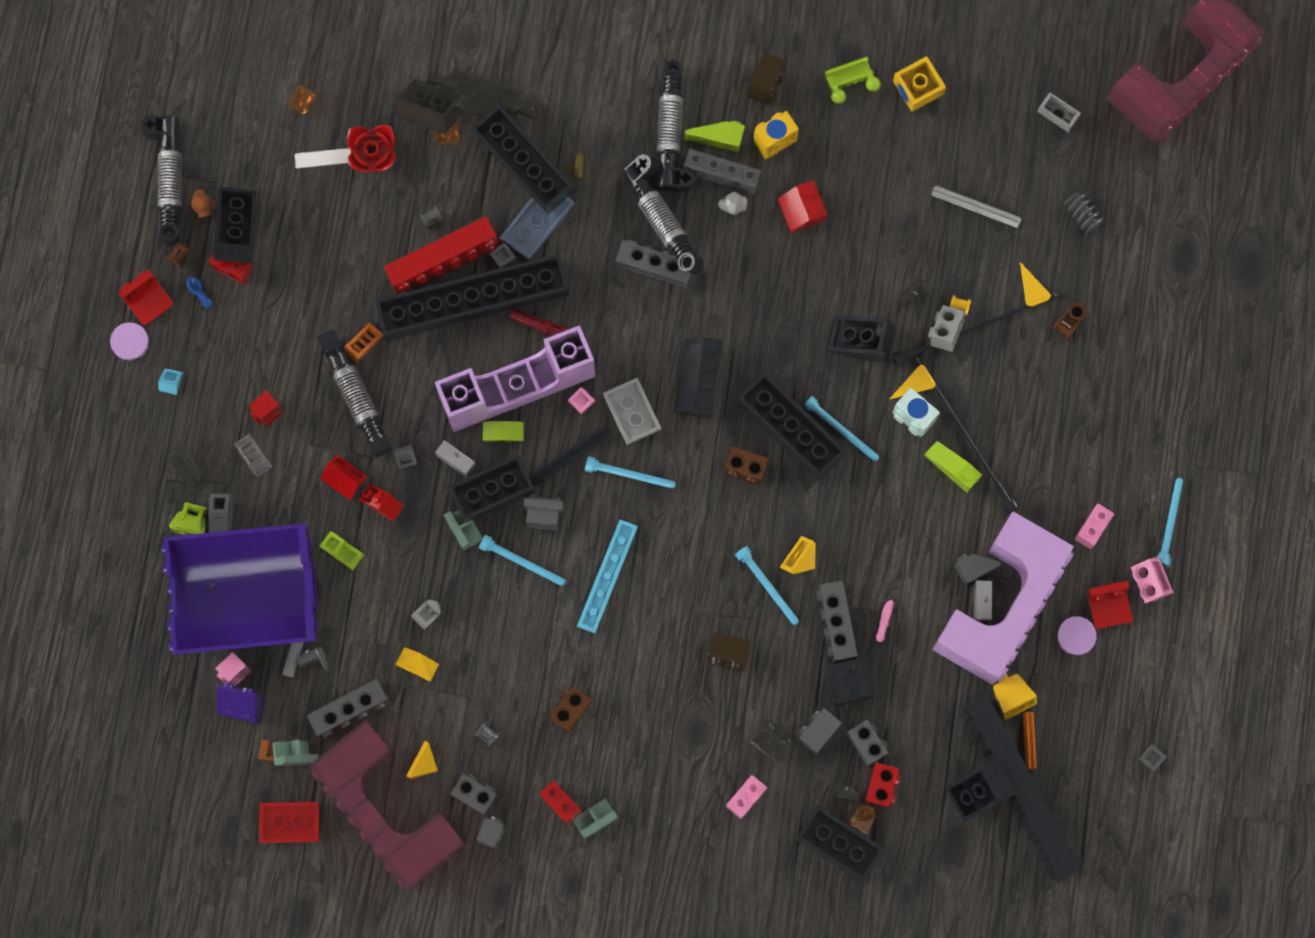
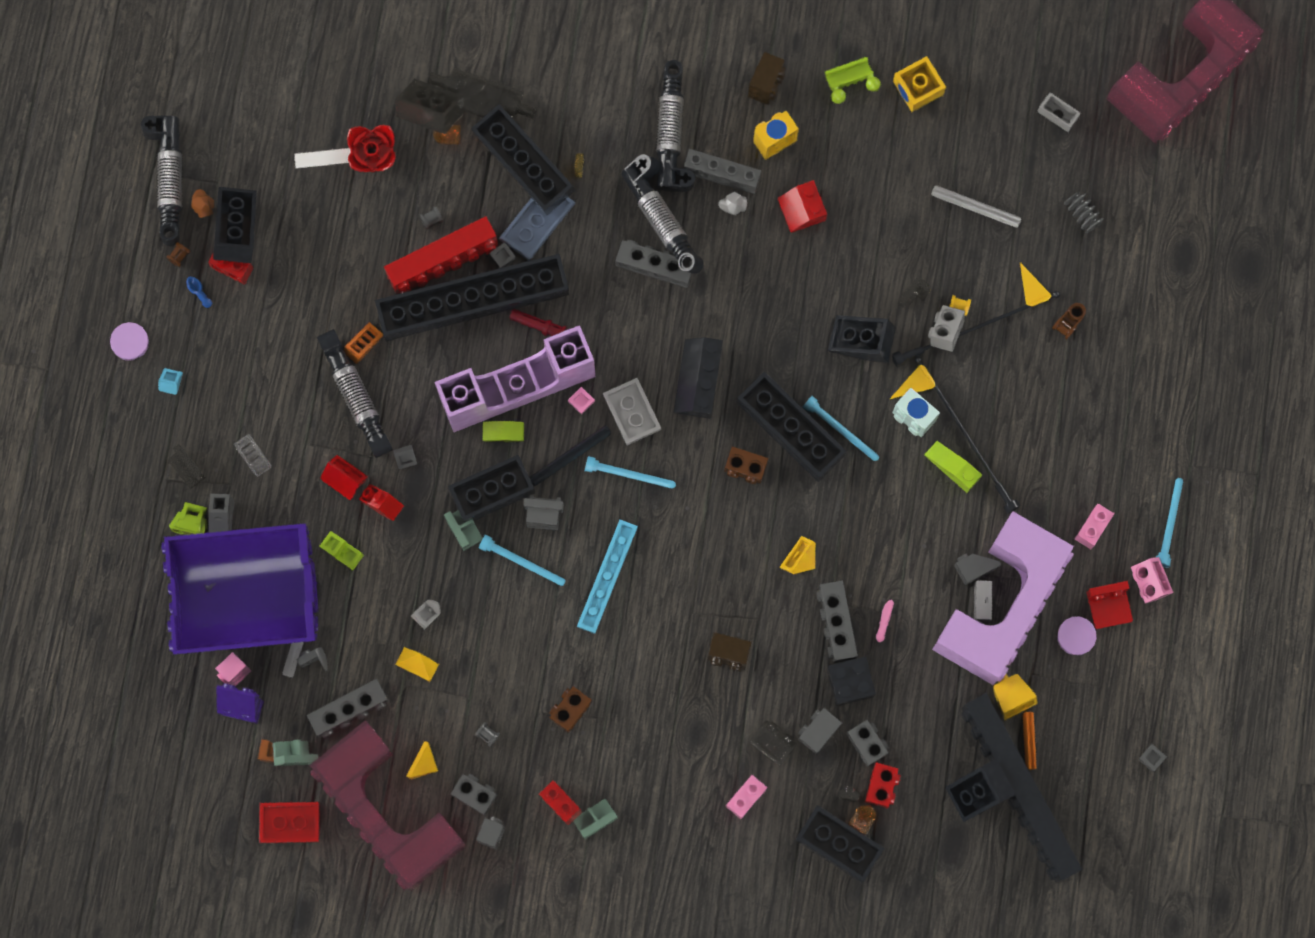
(146, 297): red bracket -> none
(265, 409): red brick -> none
(302, 99): clear orange plate -> none
(448, 454): light grey piece -> none
(721, 135): lime slope -> none
(745, 556): medium azure piece -> none

